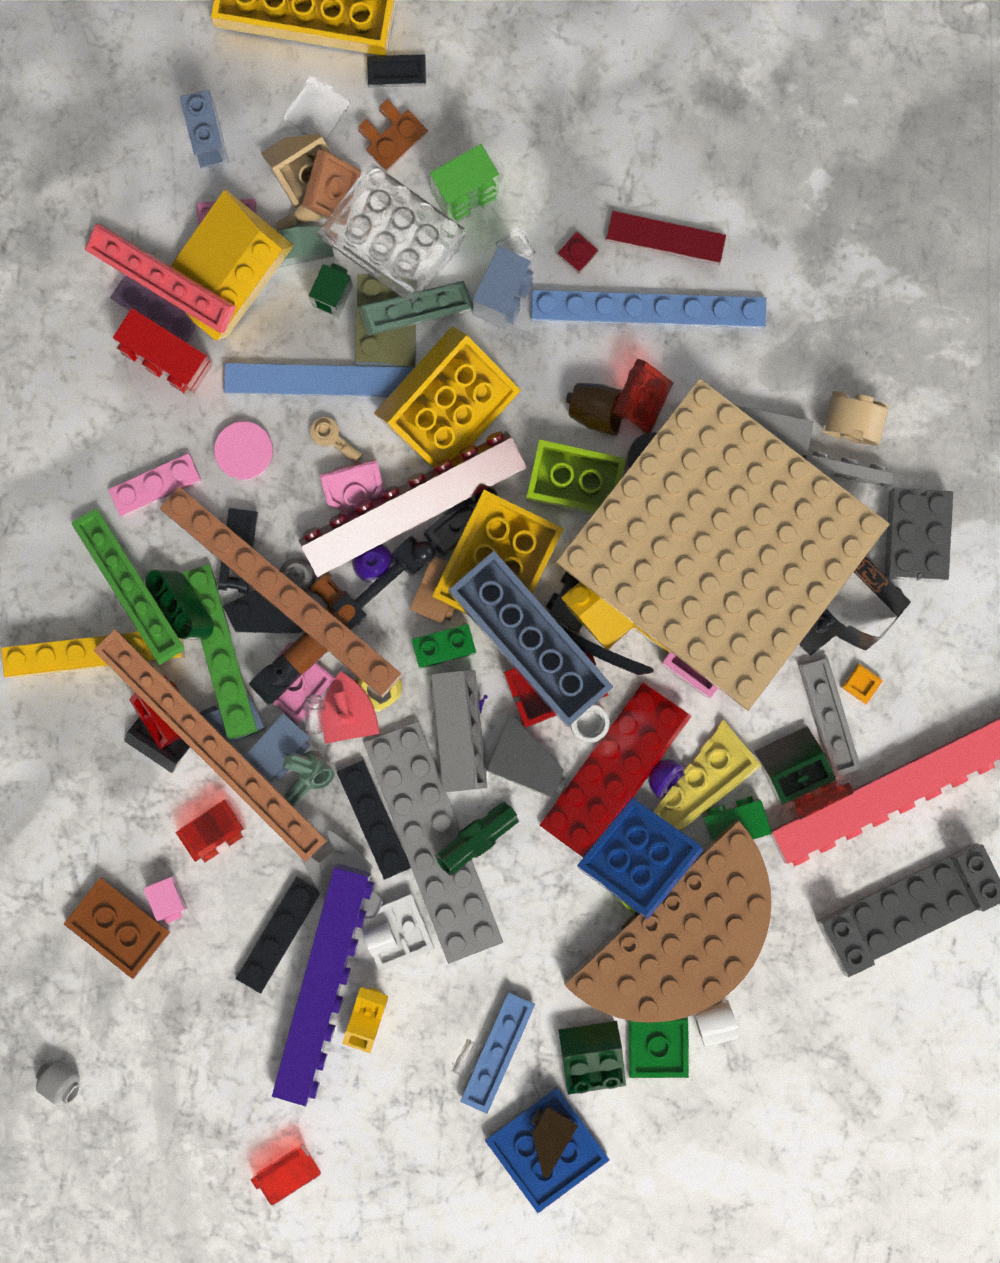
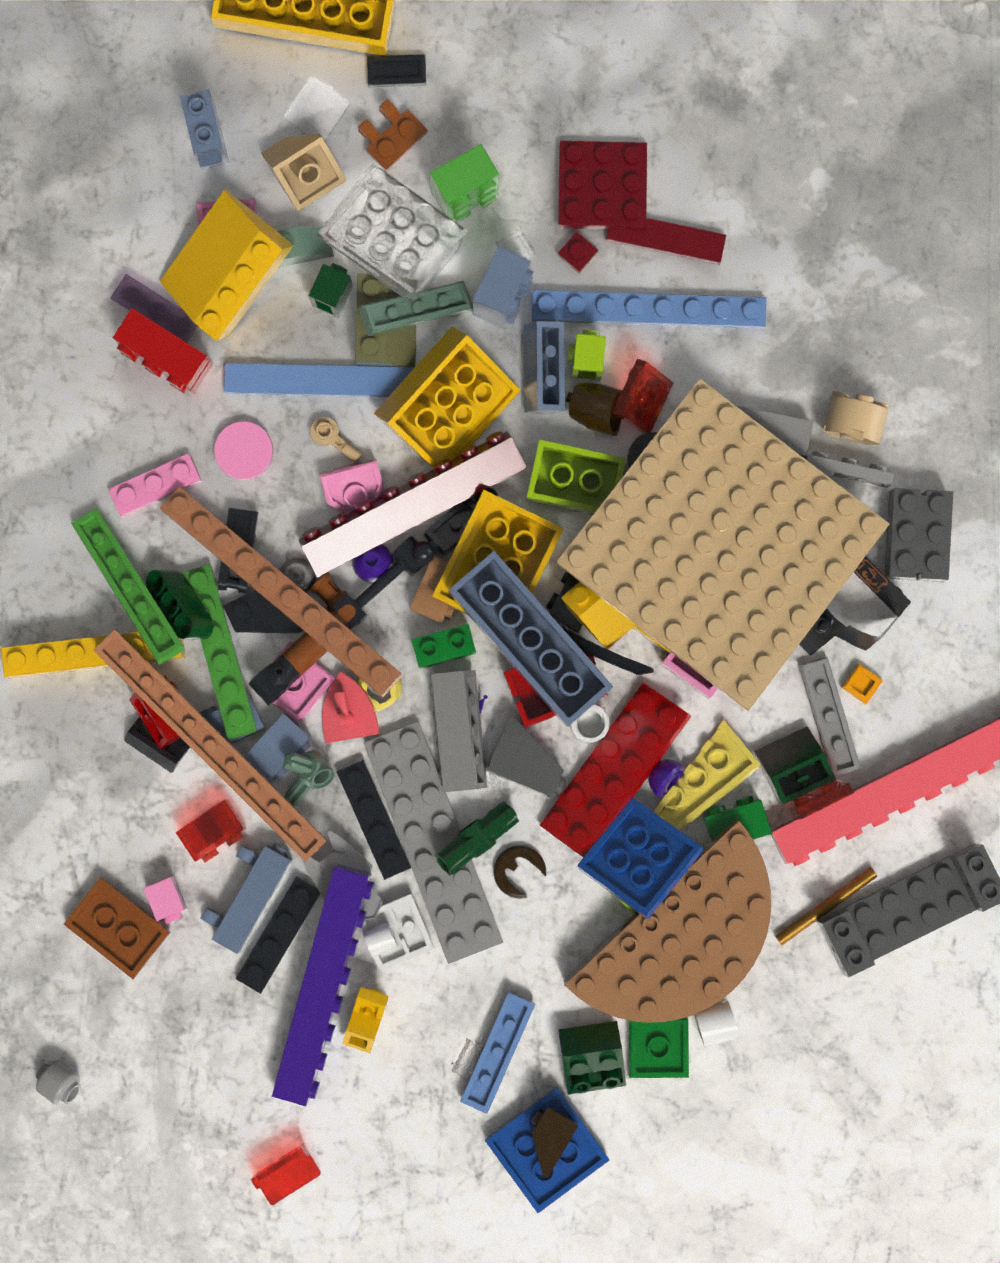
(160, 278): coral tile -> none
(252, 897): none -> sand blue brick
(300, 215): tan piece -> none
(313, 709): clear pin -> none
(328, 183): nougat tile -> none
(507, 860): none -> dark brown head
(544, 367): none -> sand blue brick
(587, 355): none -> lime brick
(602, 185): none -> dark red plate
(826, 906): none -> pearl gold bar

